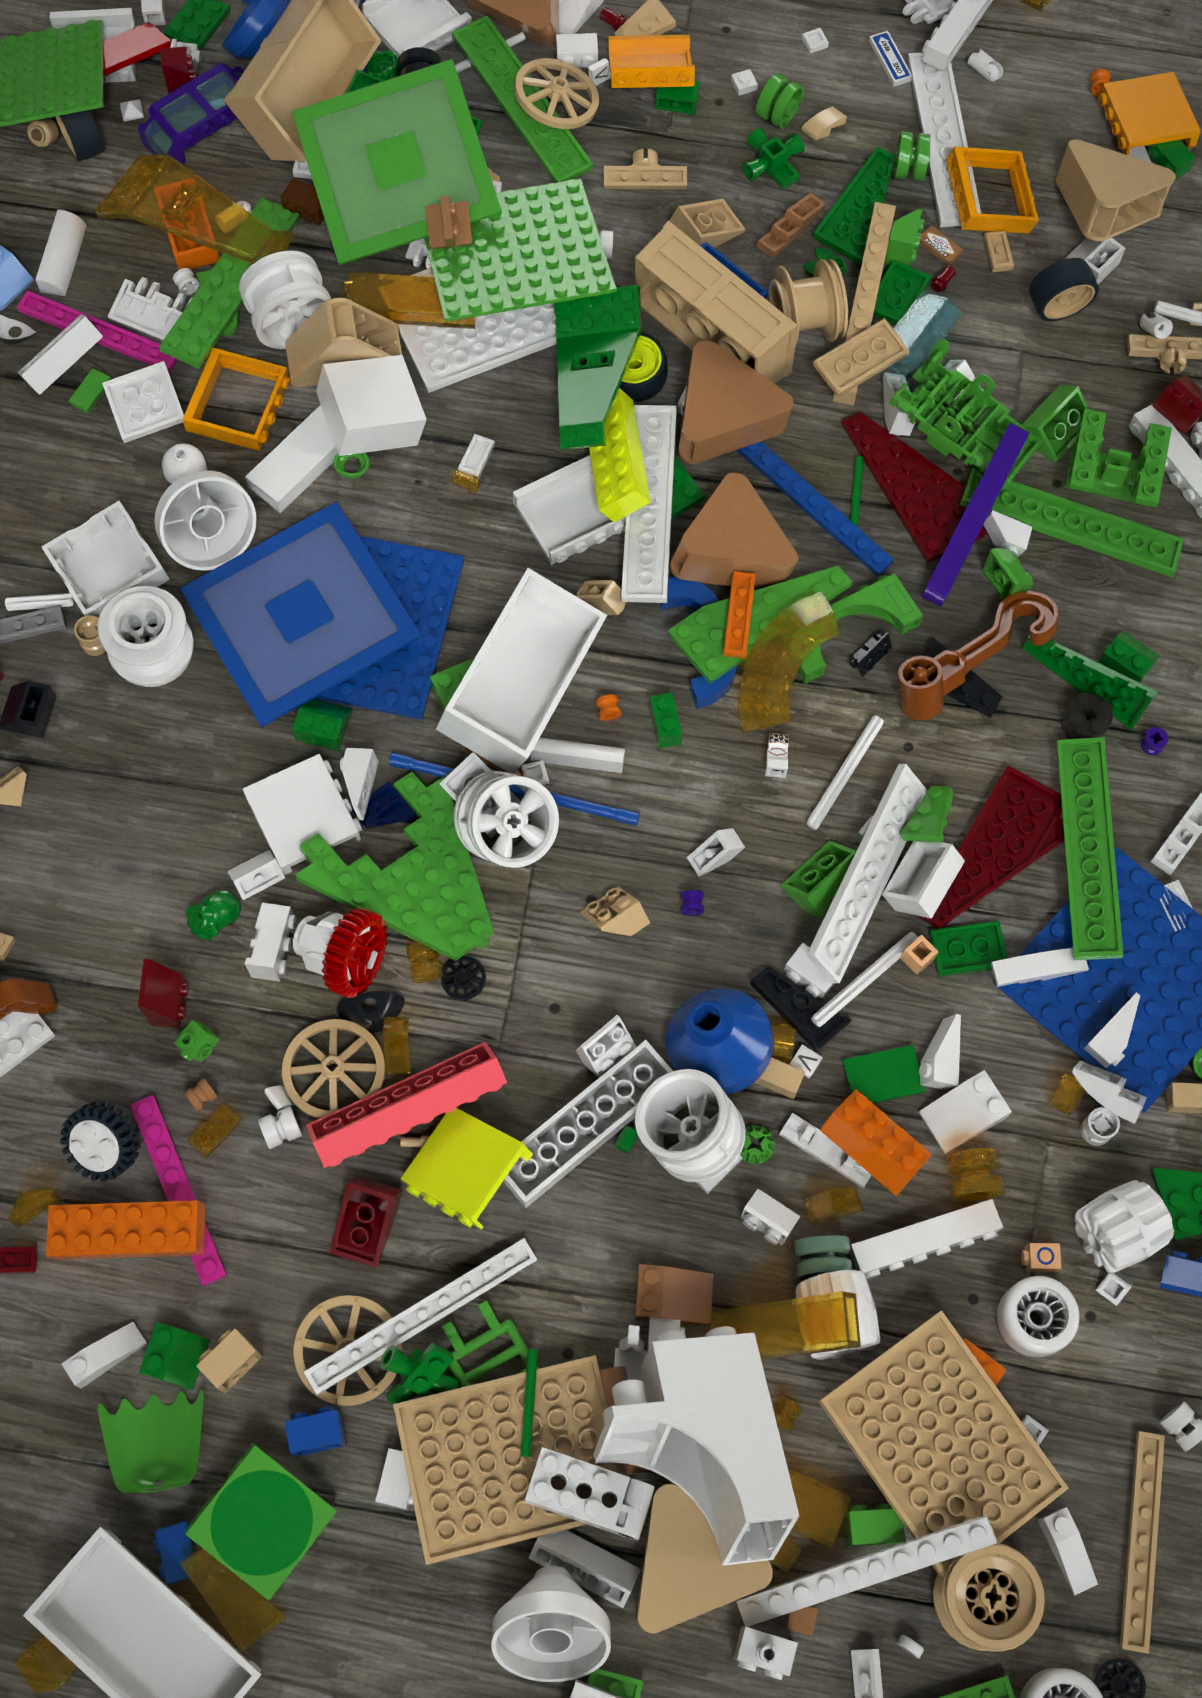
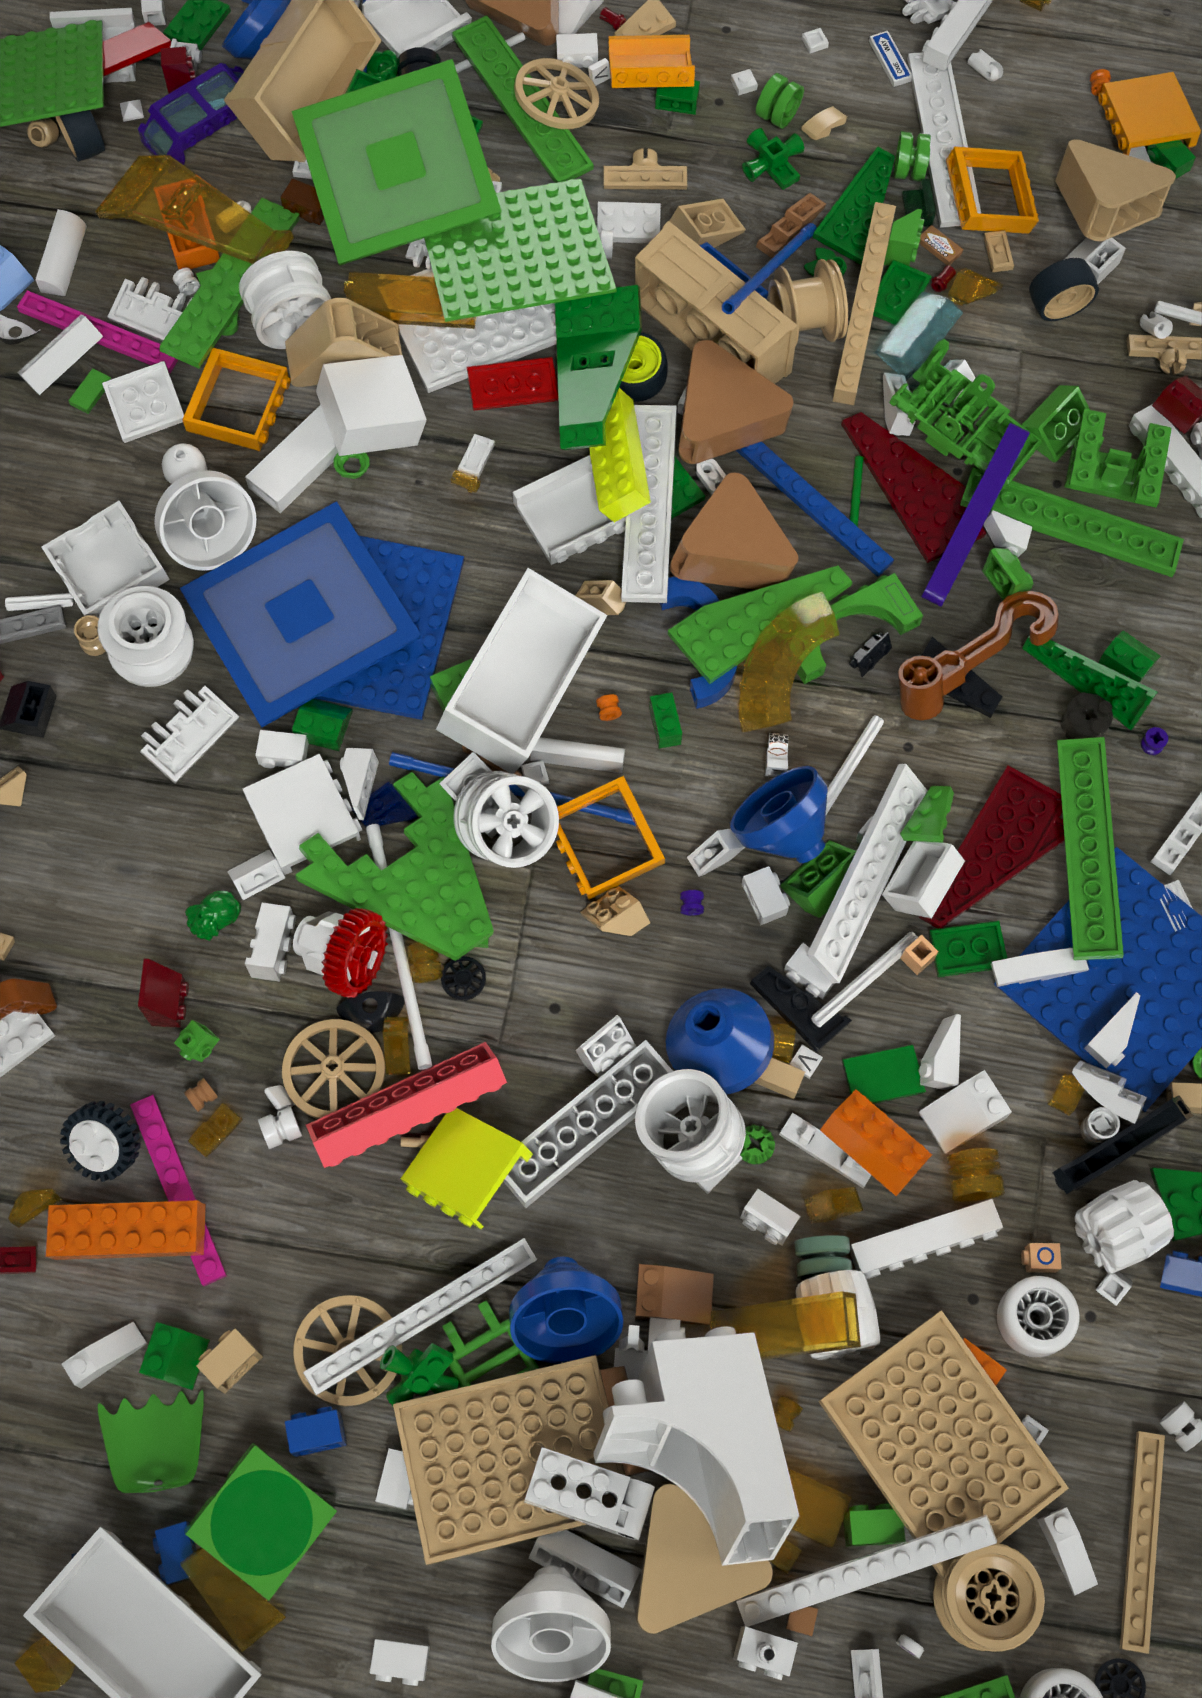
(191, 734): none -> white hinge
(281, 749): none -> white brick
(365, 1220): dark red slope -> none
(399, 1661): none -> white brick
(420, 1046): none -> white piece
(448, 224): medium nougat bracket -> none
(512, 383): none -> red tile
(529, 1401): green bar -> none
(565, 1314): none -> blue cone
(621, 786): none -> light orange window
(626, 1139): green hinge -> none
(629, 221): none -> white plate
(711, 479): none -> white plate
(735, 300): none -> blue piece
(739, 614): orange tile -> none
(765, 895): none -> white brick
(785, 816): none -> blue cone
(861, 357): tan tile -> none
(922, 200): none -> clear green panel
(972, 286): none -> clear yellow slope
(1122, 1146): none -> black arch

